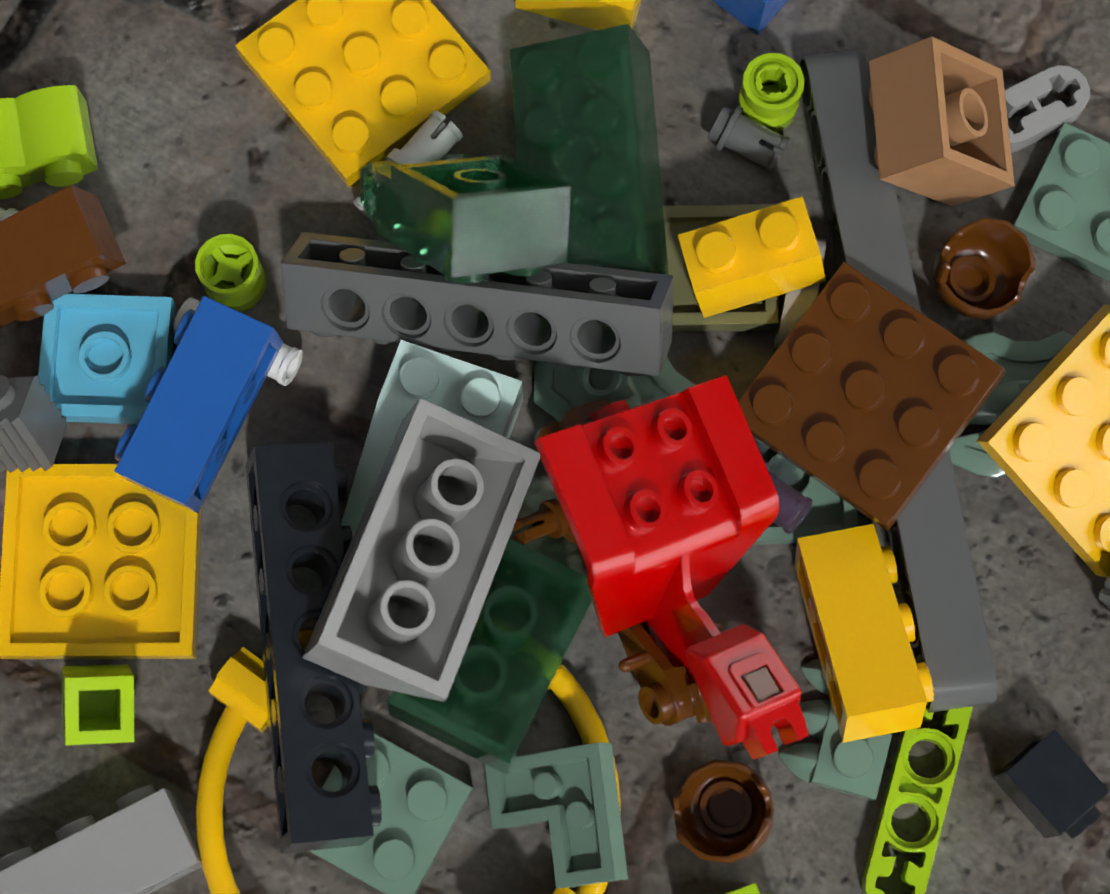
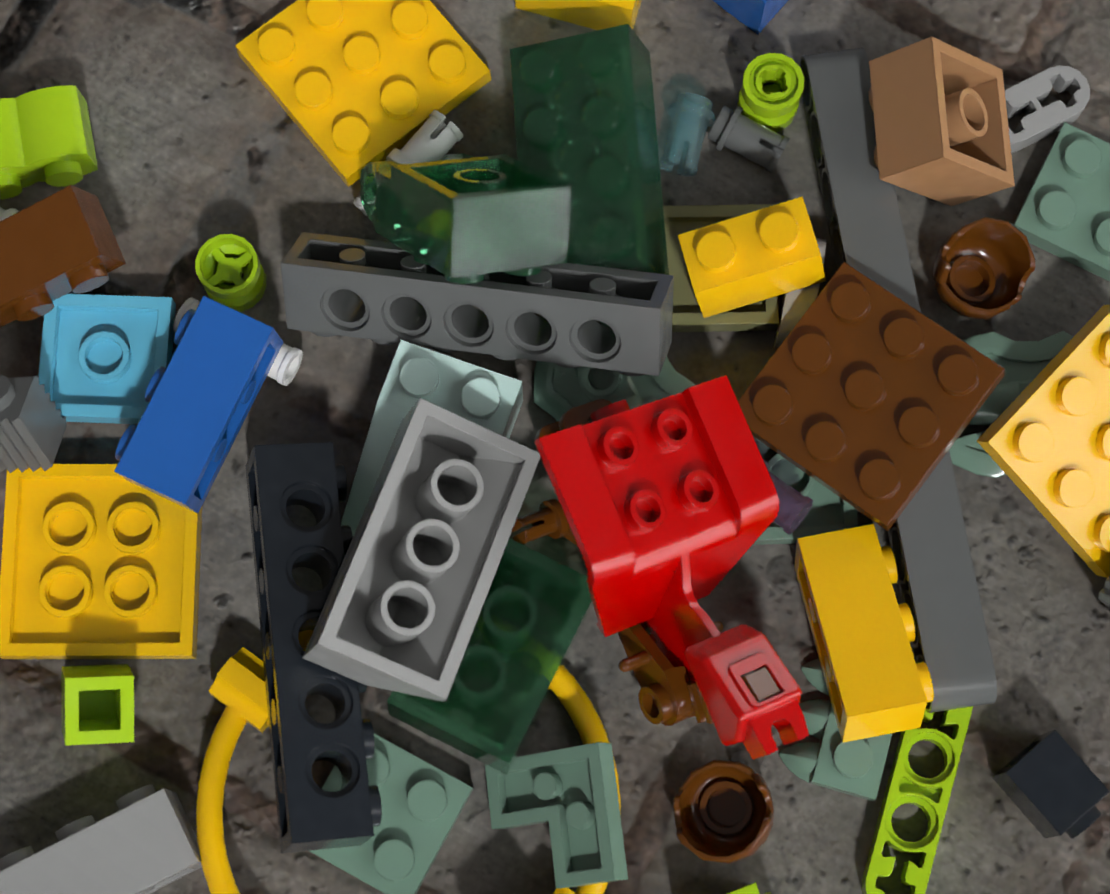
(686, 133): none -> clear light blue pin

